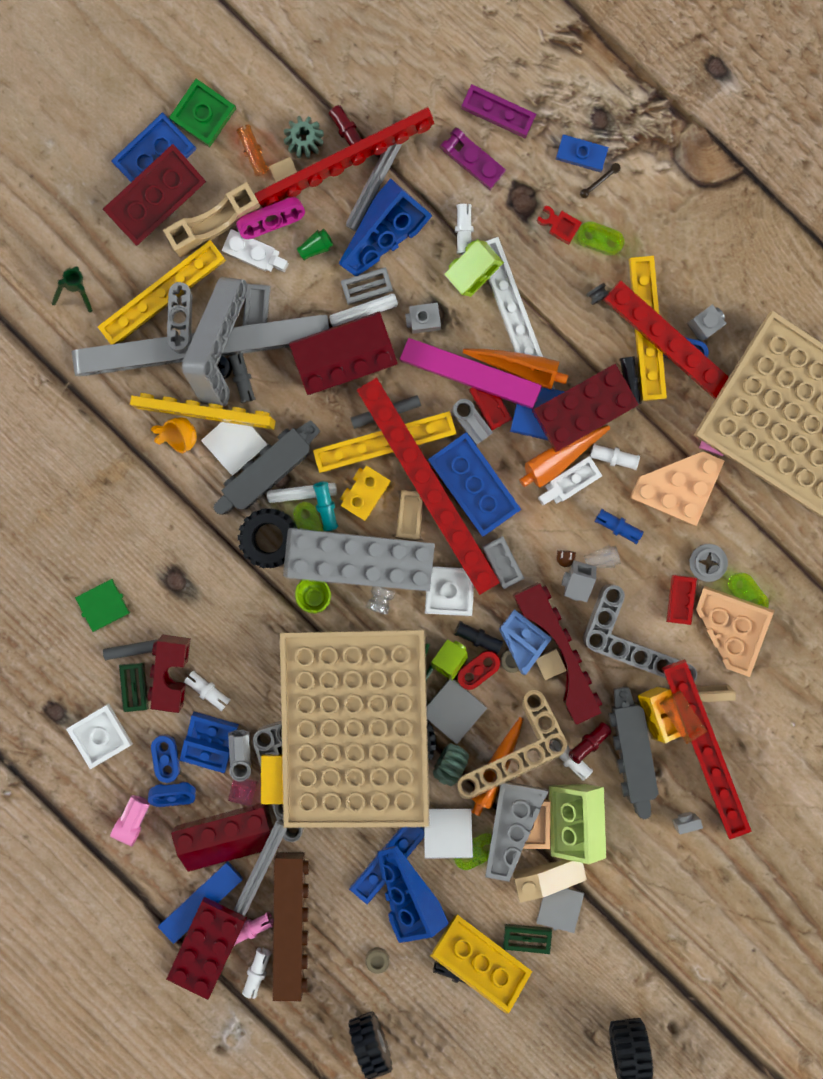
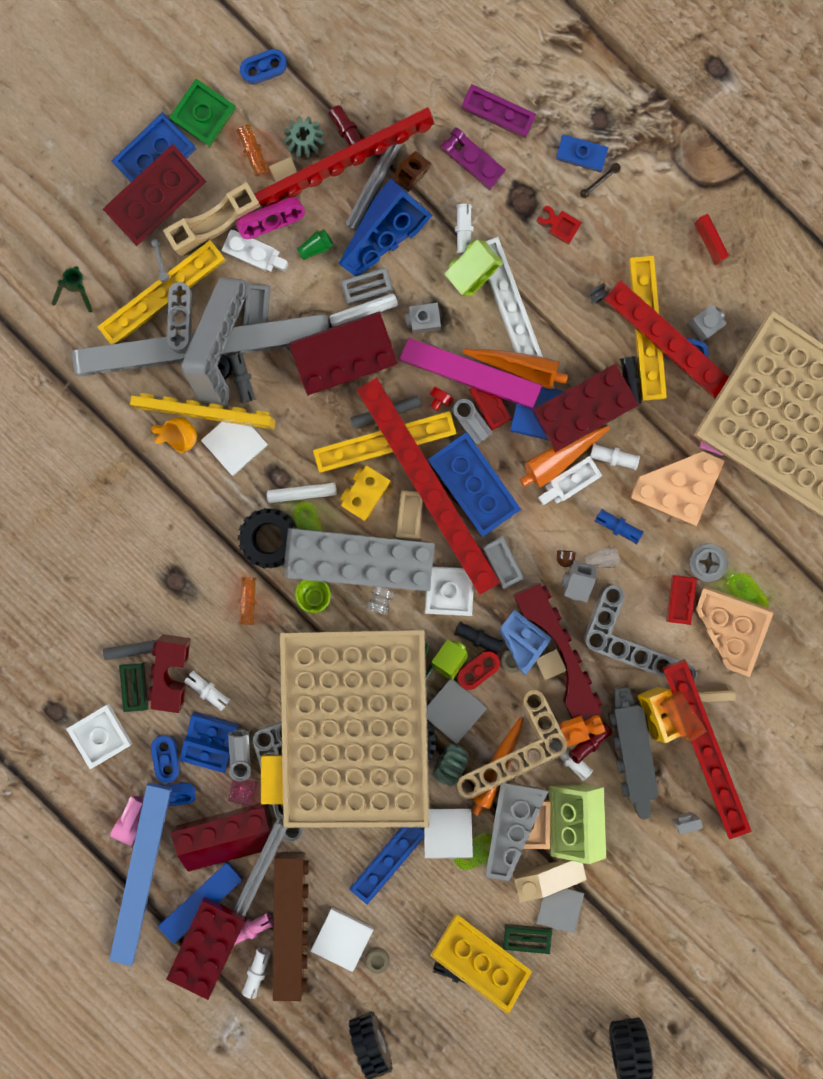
(102, 605): green piece -> none
(140, 873): none -> medium blue tile
(163, 276): none -> light grey hinge
(247, 600): none -> clear orange pin
(262, 64): none -> blue plate
(268, 469): dark grey hinge -> none
(325, 506): teal pin -> none
(342, 939): none -> white tile
(411, 171): none -> reddish brown leg
(413, 906): blue wedge -> none
(440, 398): none -> red tile
(577, 730): none -> orange plate
(601, 235): clear neon green plate -> none
(711, 239): none -> red tile

